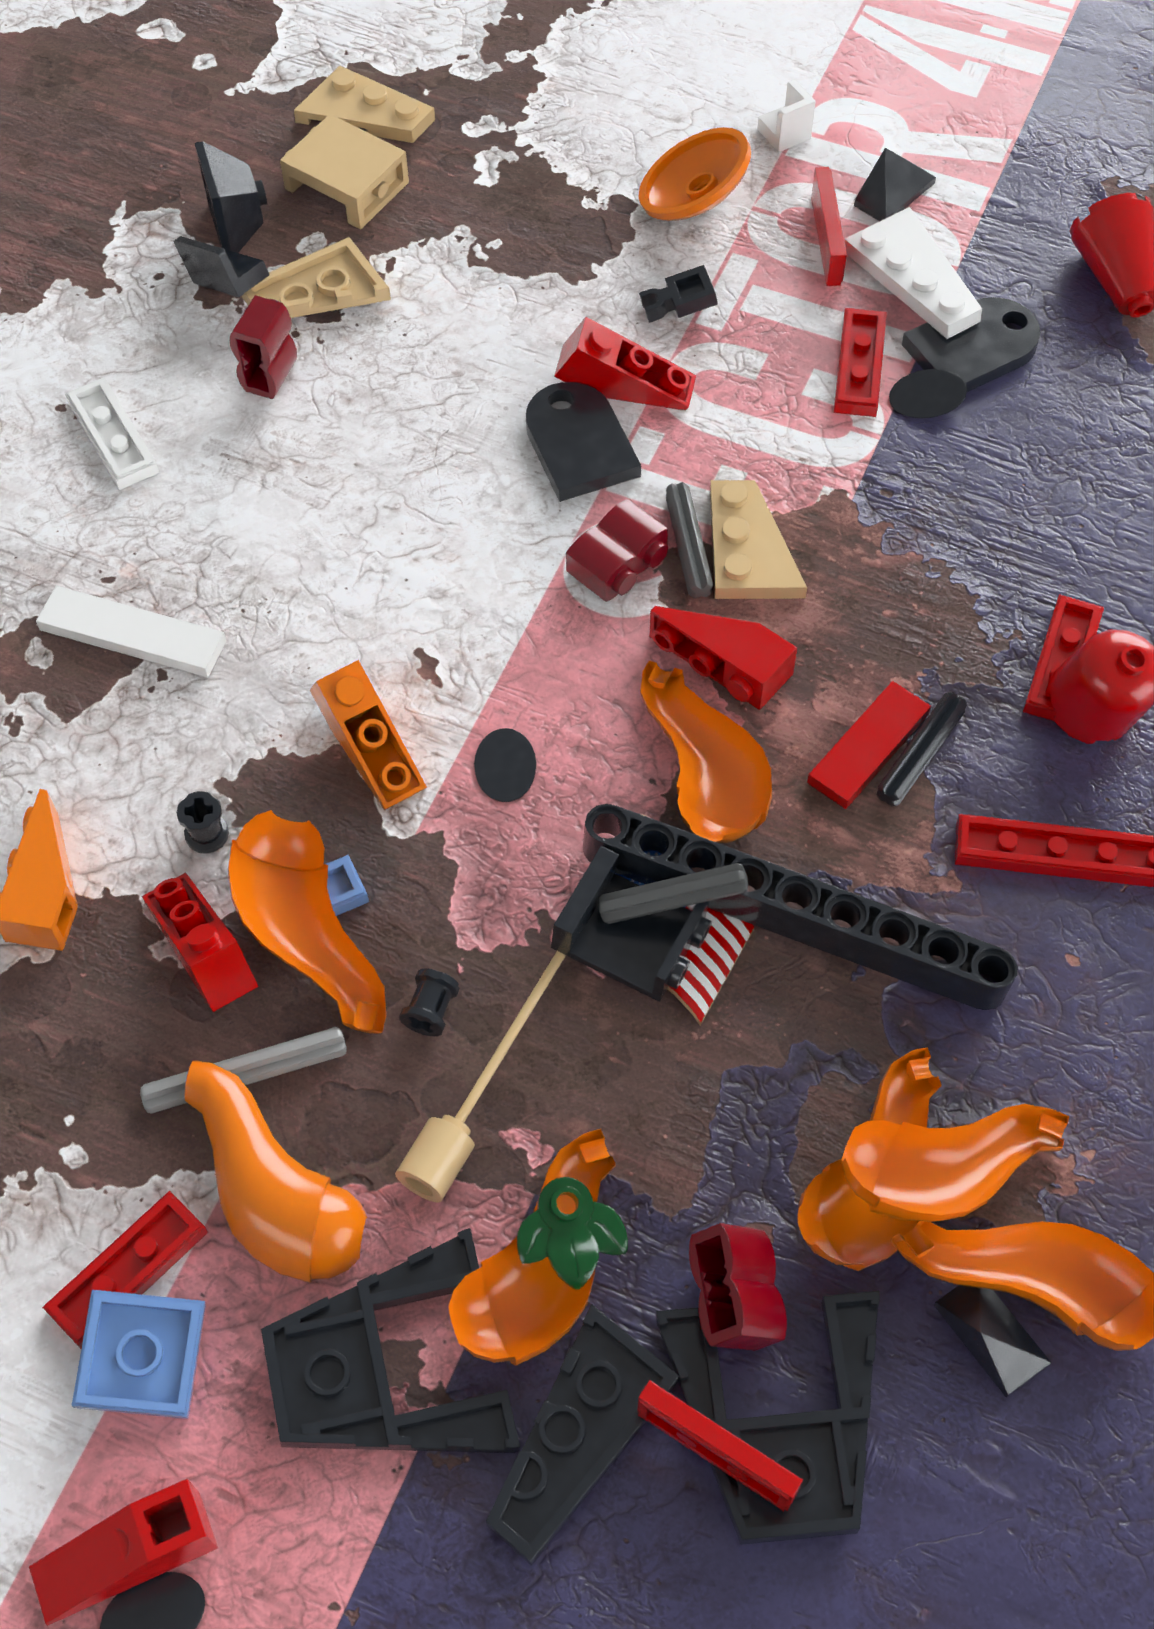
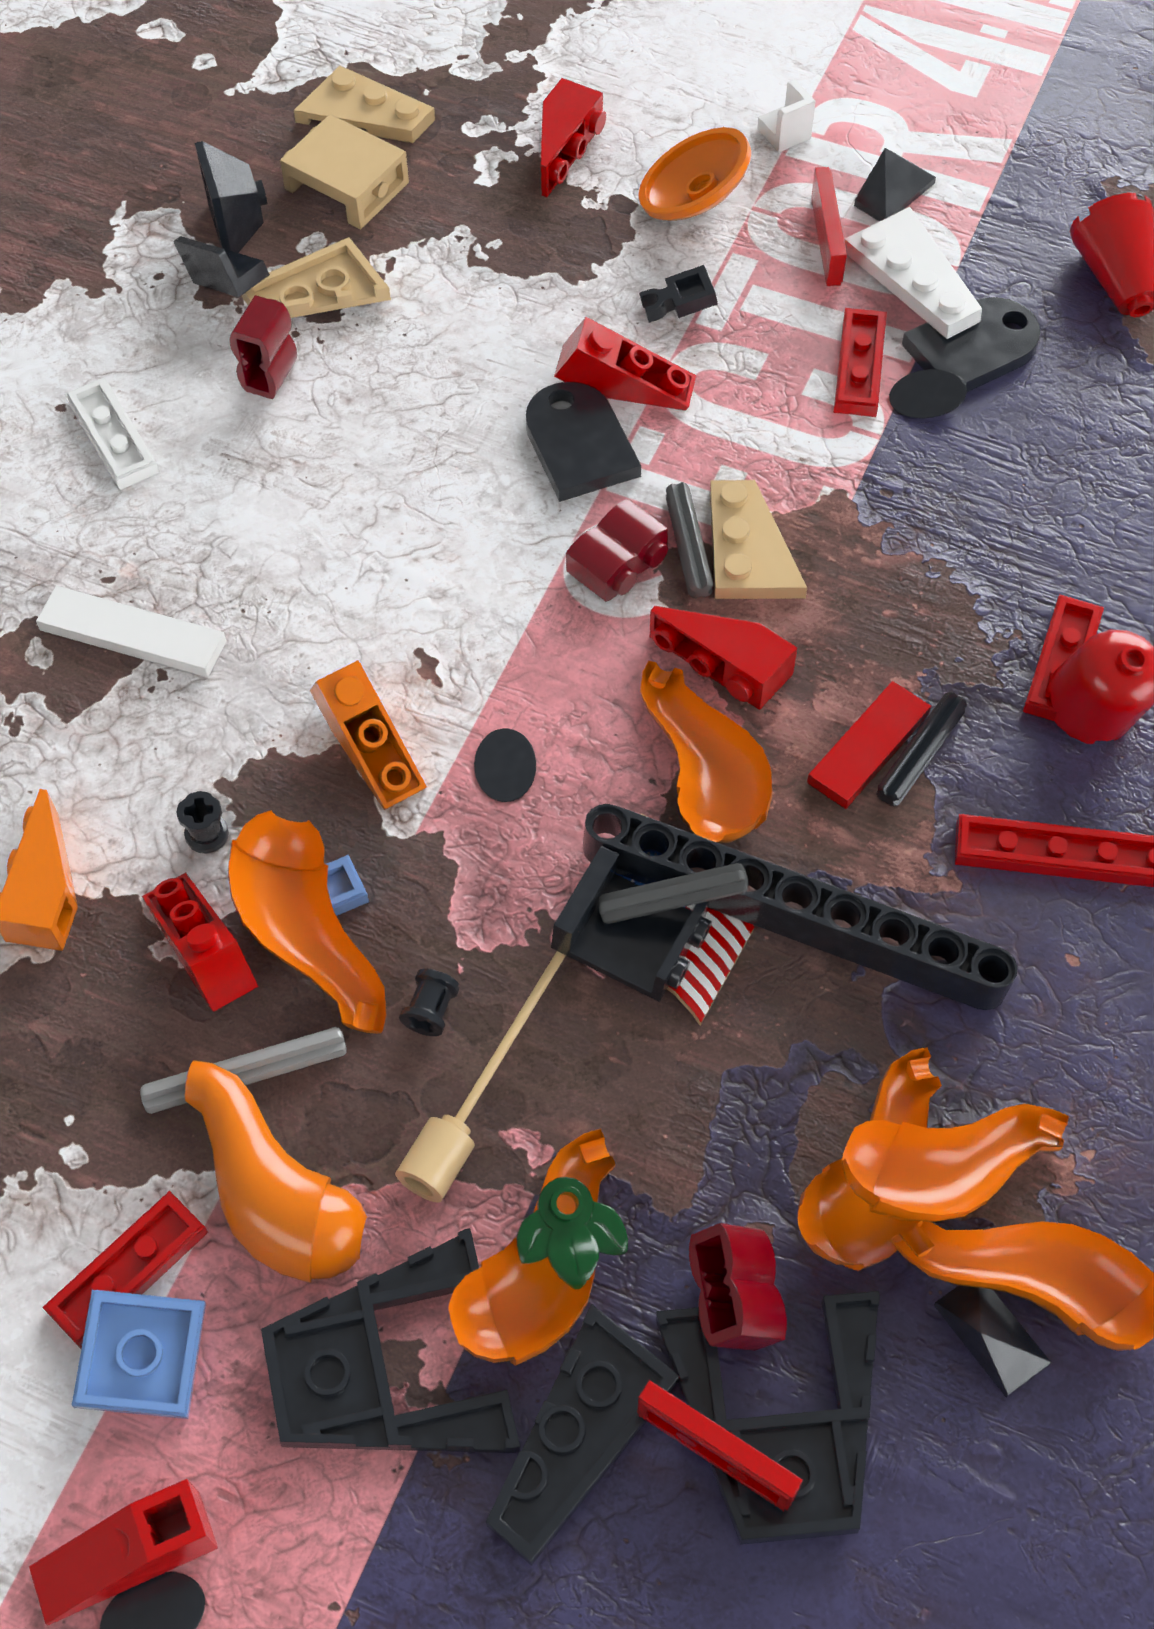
(569, 123): none -> red slope

